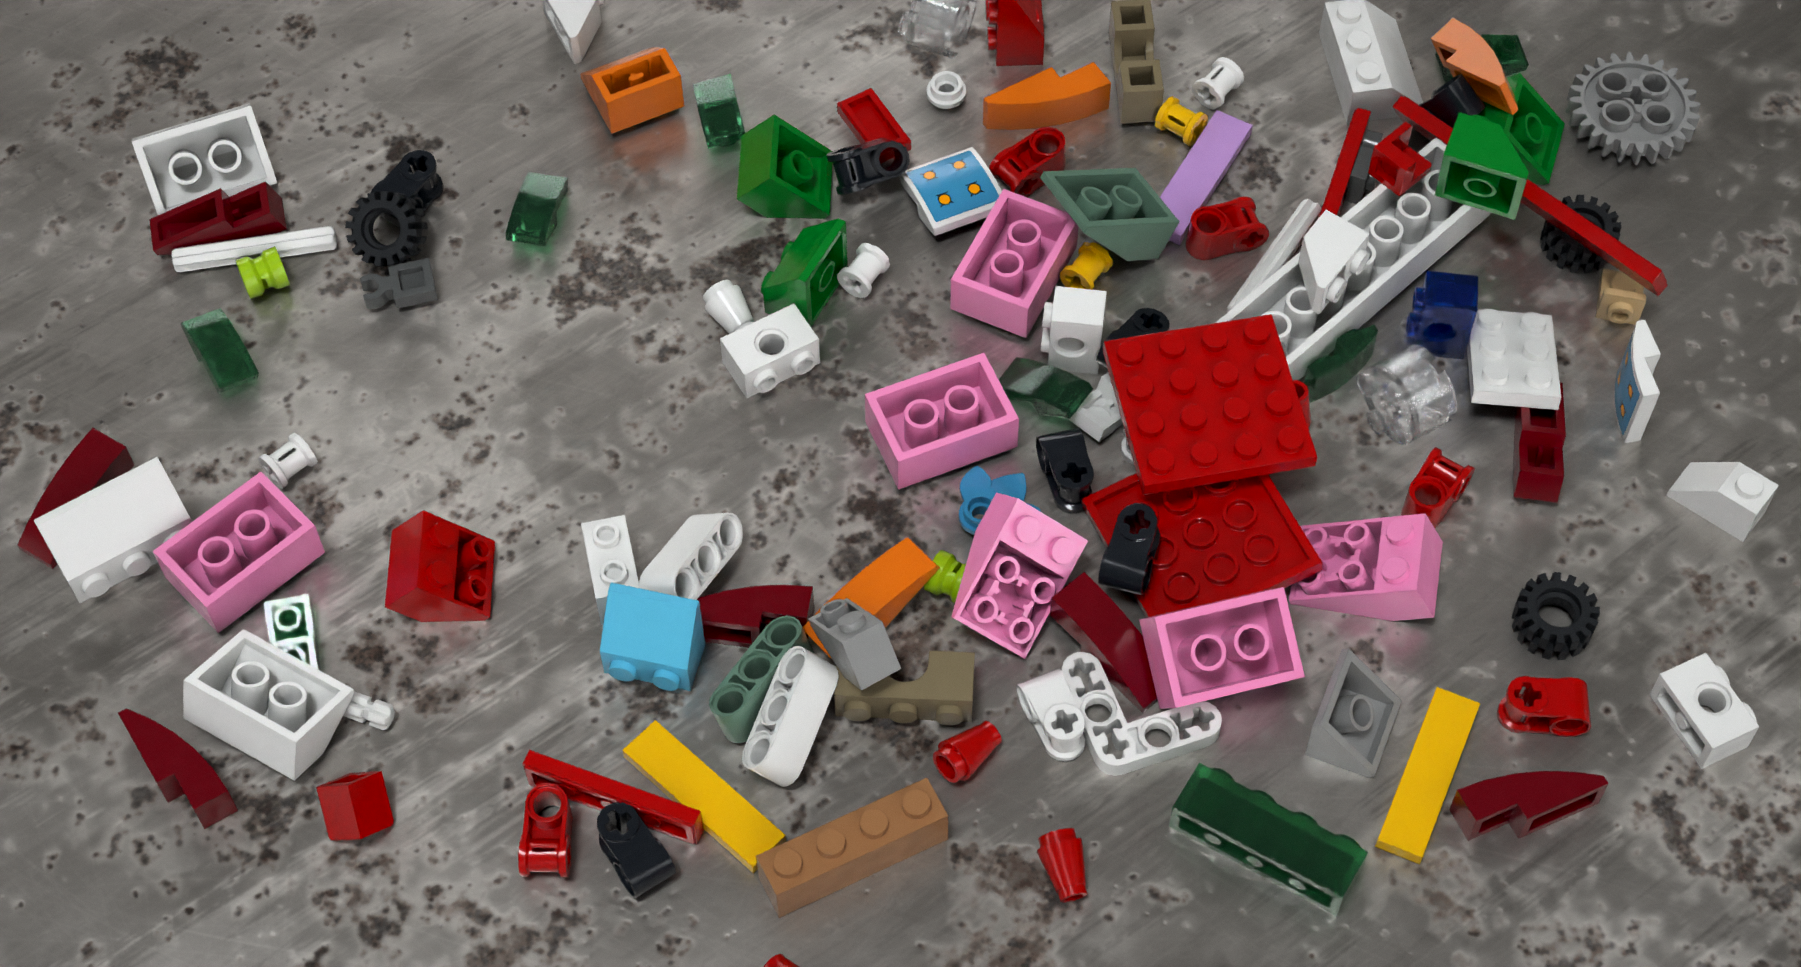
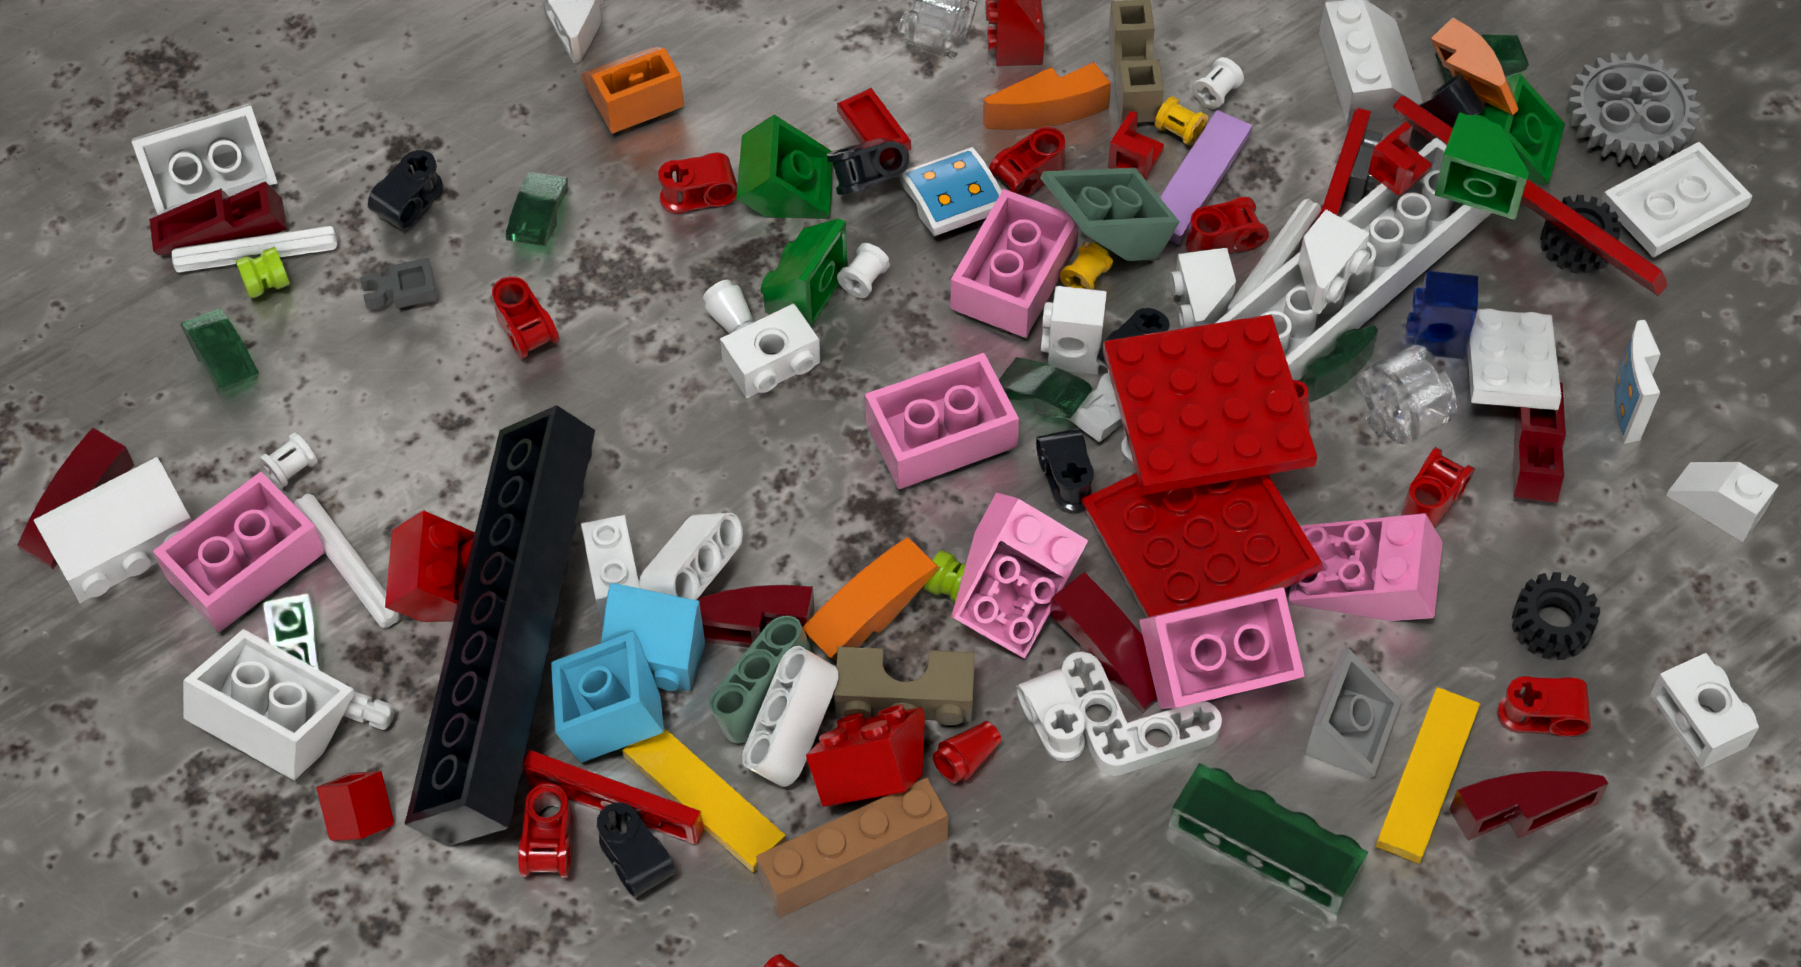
(179, 768): dark red slope -> none
(348, 562): none -> white axle
(363, 223): black tyre -> none
(501, 630): none -> black brick
(524, 322): none -> red piece
(605, 698): none -> medium azure slope
(701, 182): none -> red piece
(719, 111): clear green slope -> none
(855, 642): light grey slope -> none
(869, 755): none -> red slope
(946, 90): white plate -> none
(979, 490): dark azure plate -> none
(1064, 863): red cone -> none
(1130, 556): black piece -> none
(1133, 149): none -> red panel
(1204, 286): none -> white slope
(1619, 298): tan bracket -> none
(1676, 199): none -> white plate

